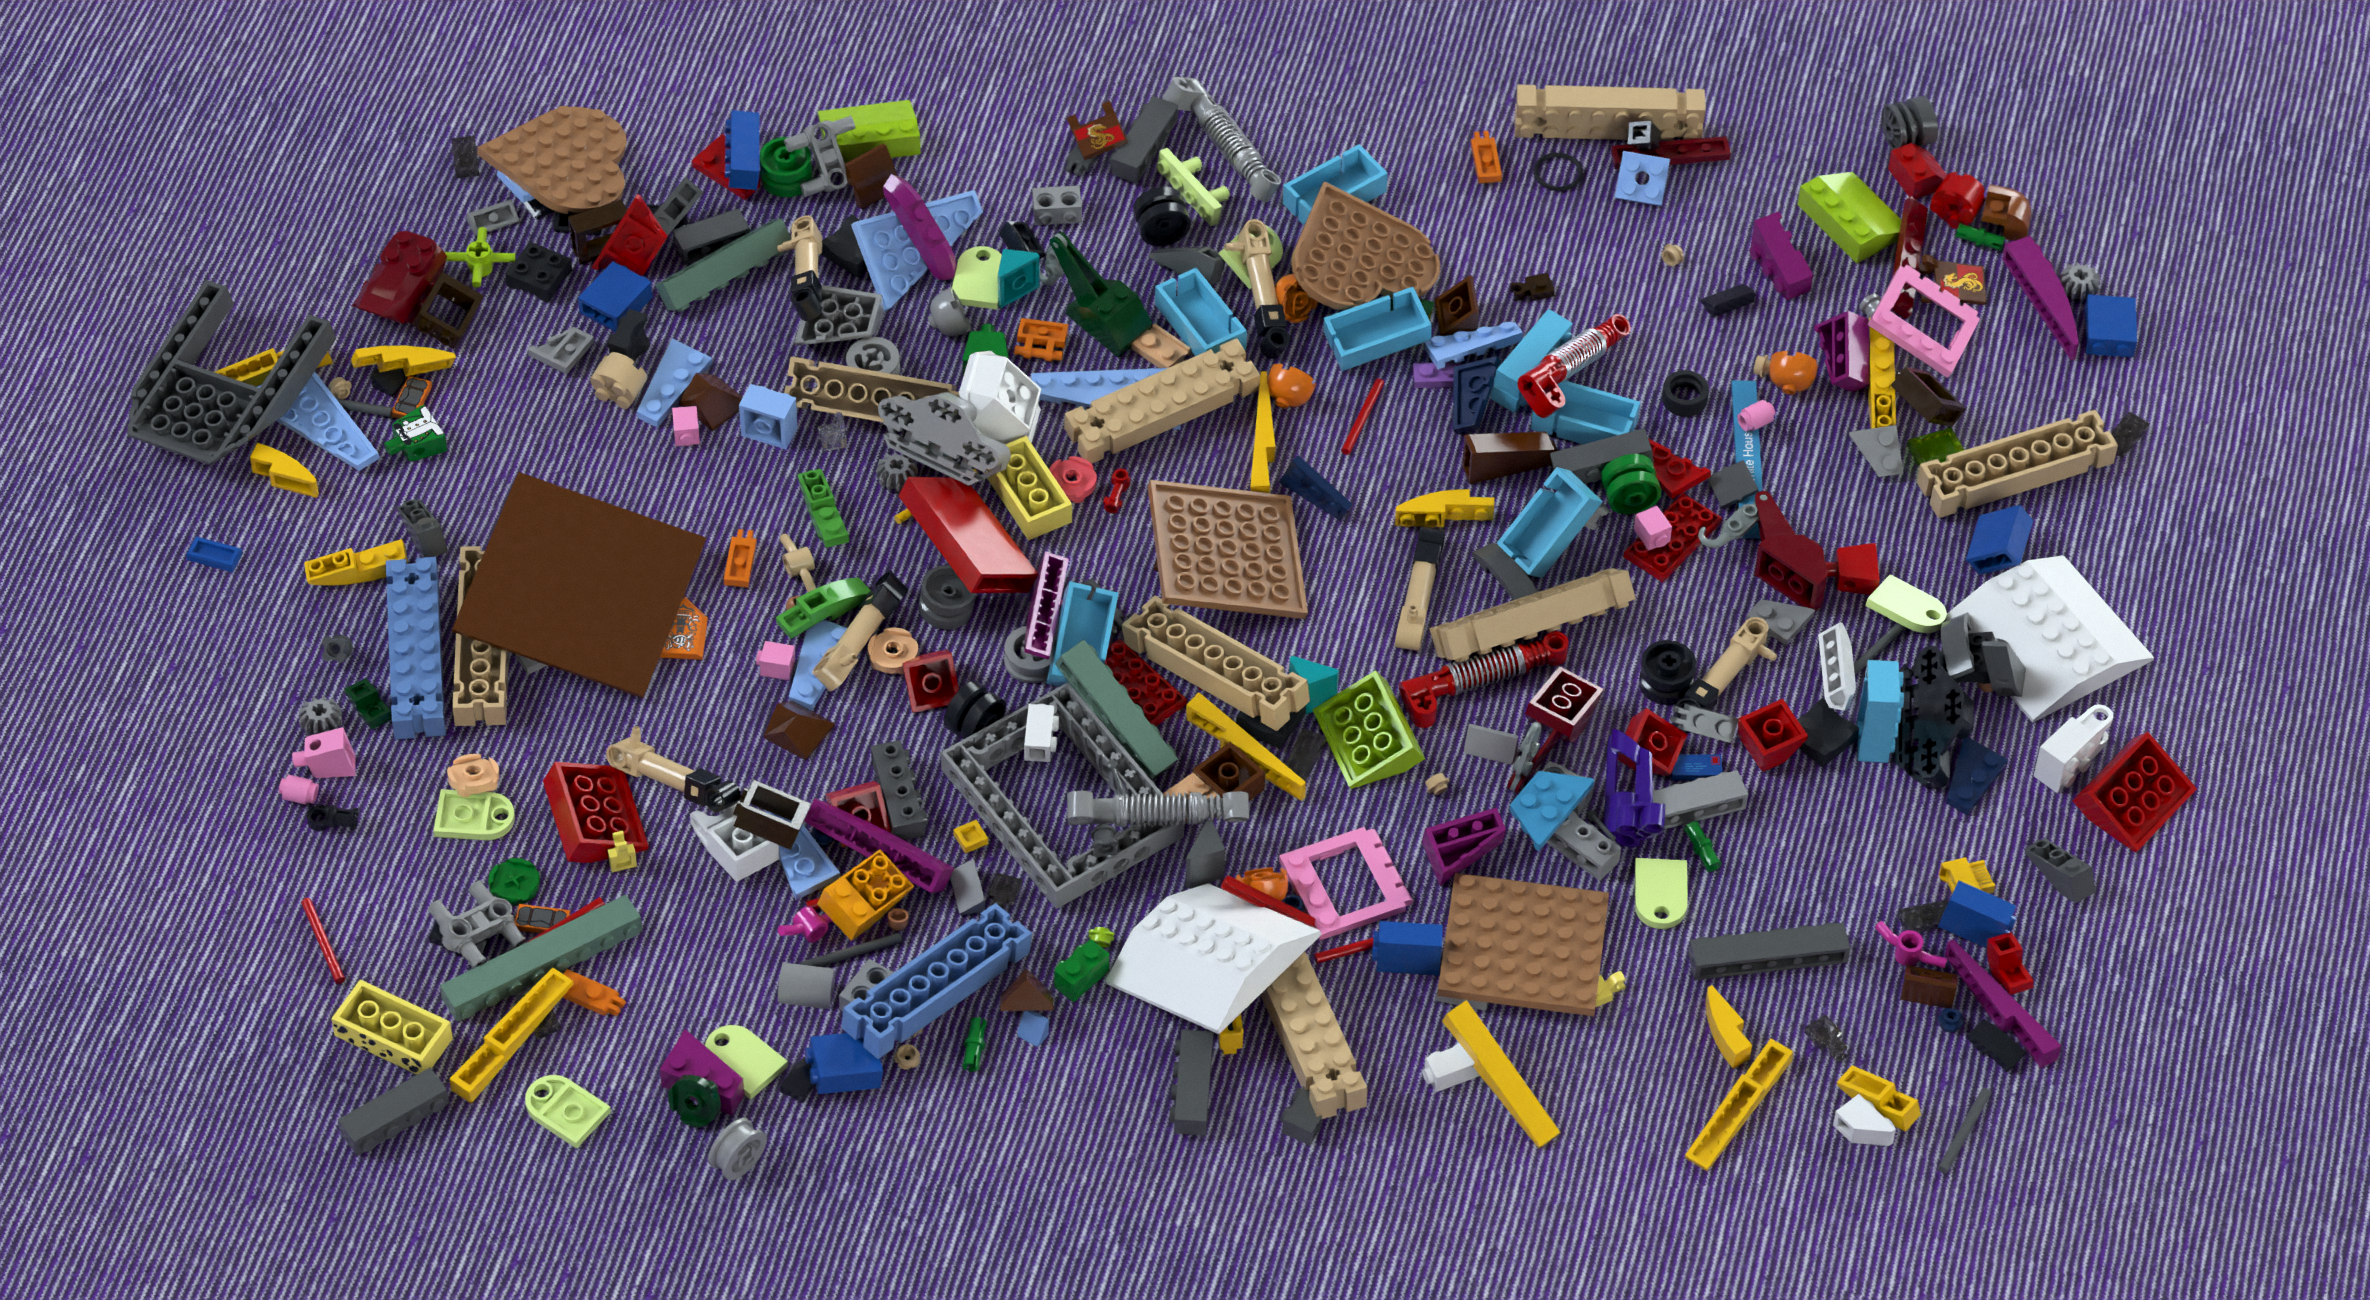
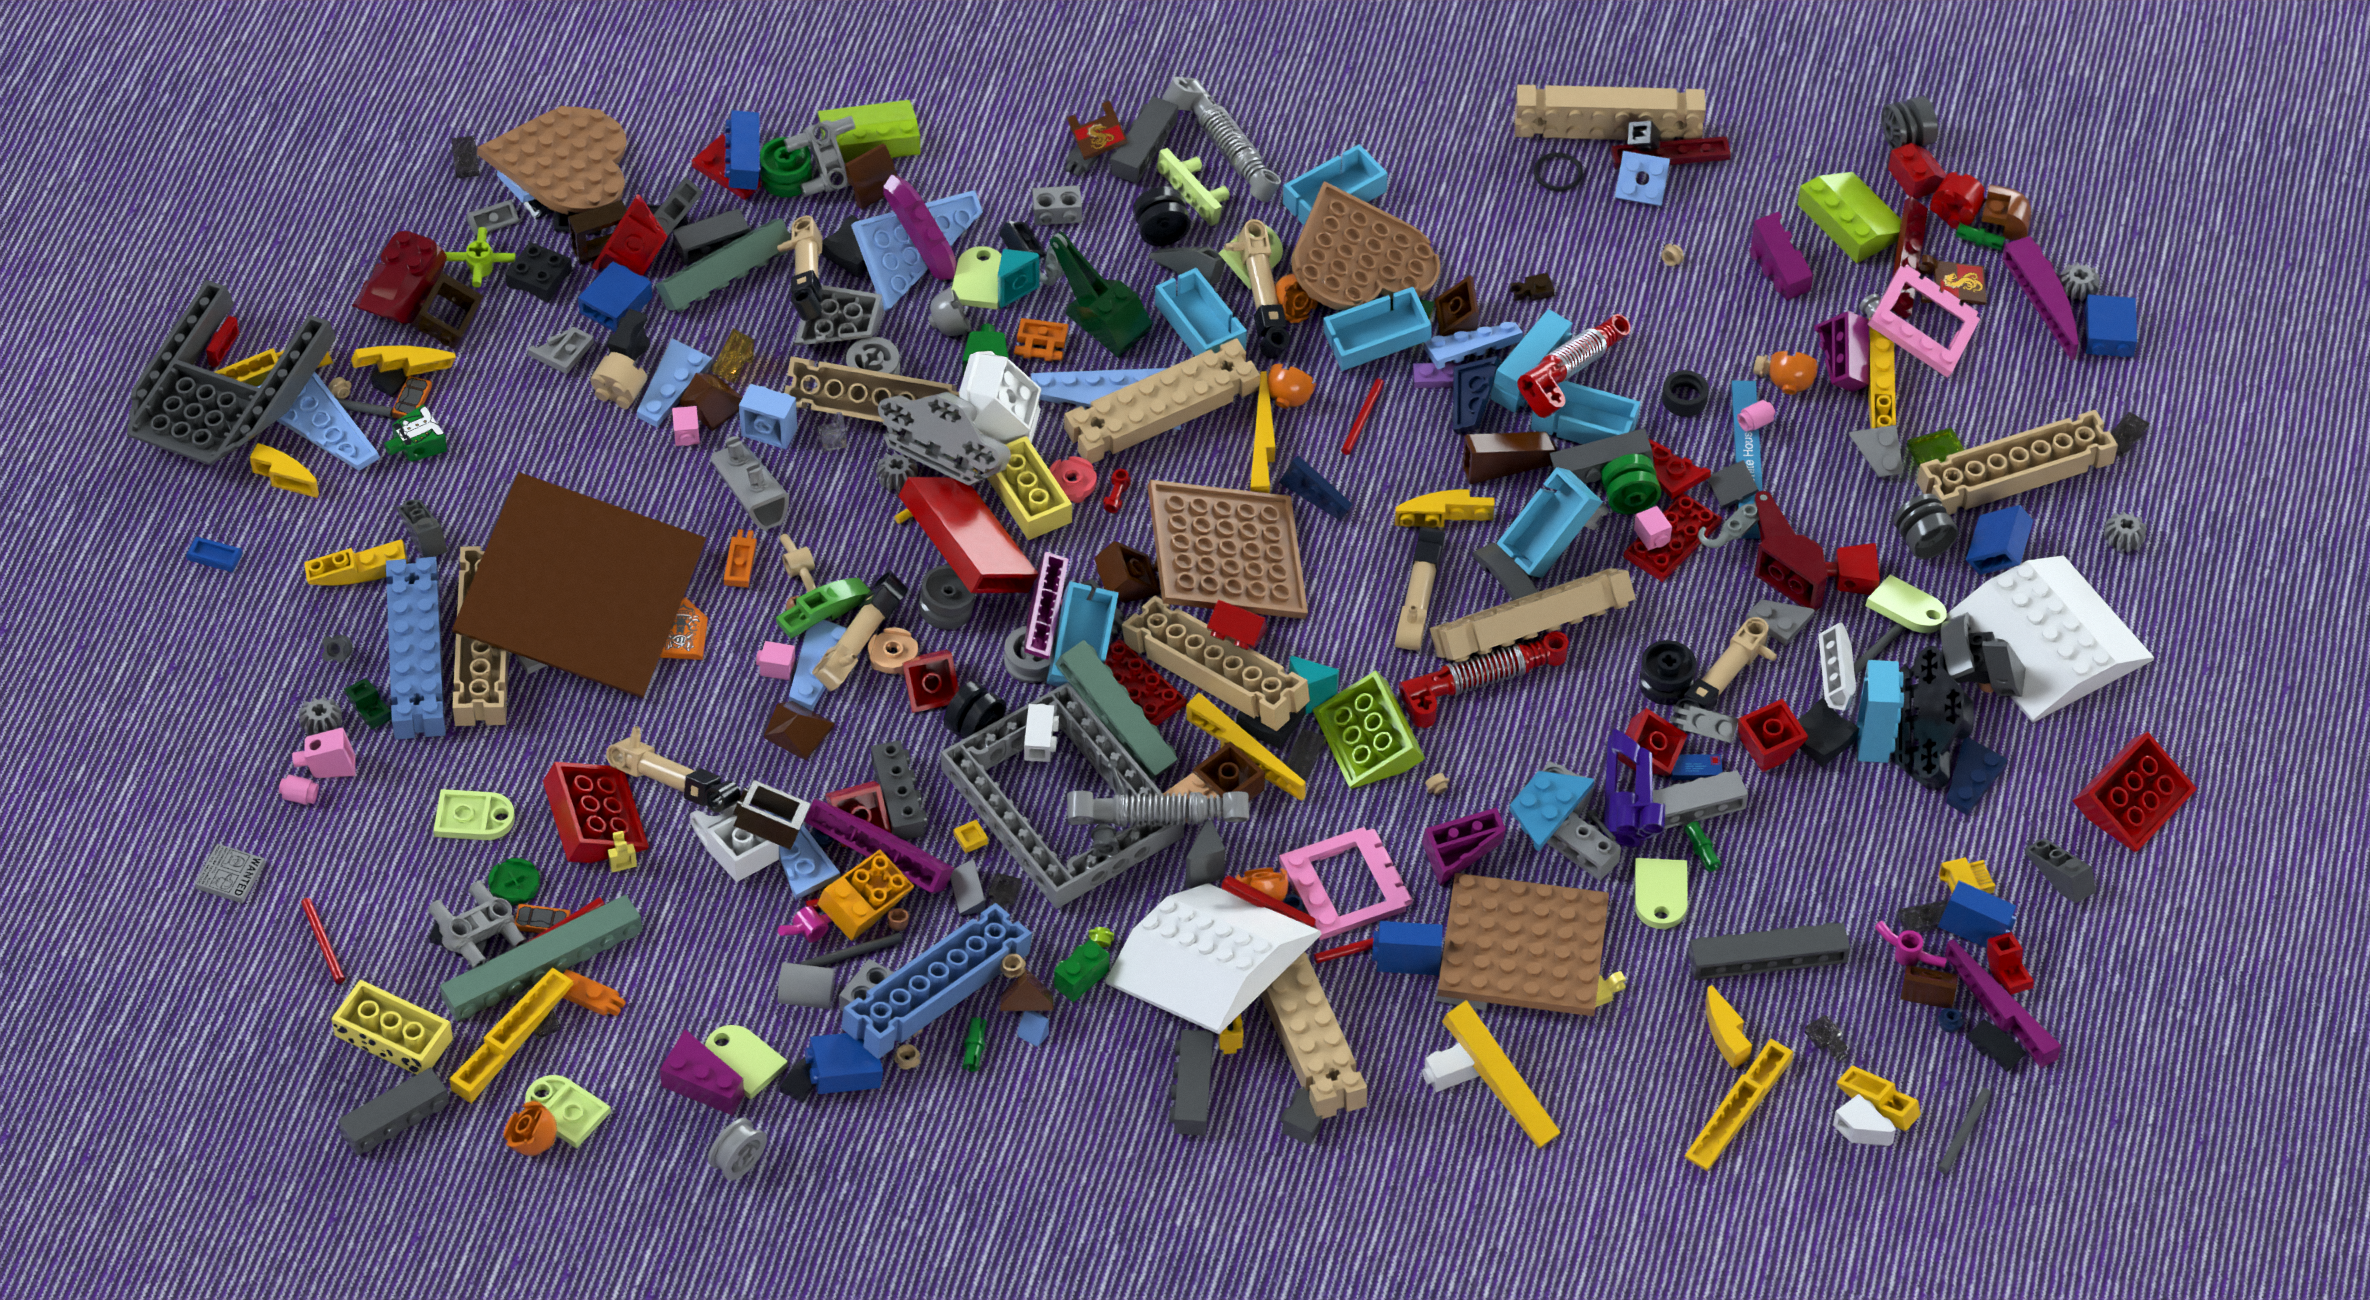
(222, 341): none -> red plate
(230, 873): none -> light grey tile
(334, 816): black connector -> none
(485, 775): light nougat plate -> none
(531, 1130): none -> orange cylinder
(701, 1089): dark green plate -> none
(736, 351): none -> clear yellow slope
(751, 484): none -> light grey piece
(822, 508): bright green slope -> none
(1011, 961): none -> tan plate
(1127, 572): none -> reddish brown slope
(1160, 347): light nougat plate -> none
(1236, 624): none -> red slope
(1485, 158): orange hinge -> none
(1491, 744): light grey slope -> none
(1561, 708): dark red slope -> none
(1728, 300): black slope -> none
(1926, 526): none -> dark grey wheel
(1928, 396): dark brown window -> none
(2072, 748): white brick -> none
(2125, 531): none -> light grey gear

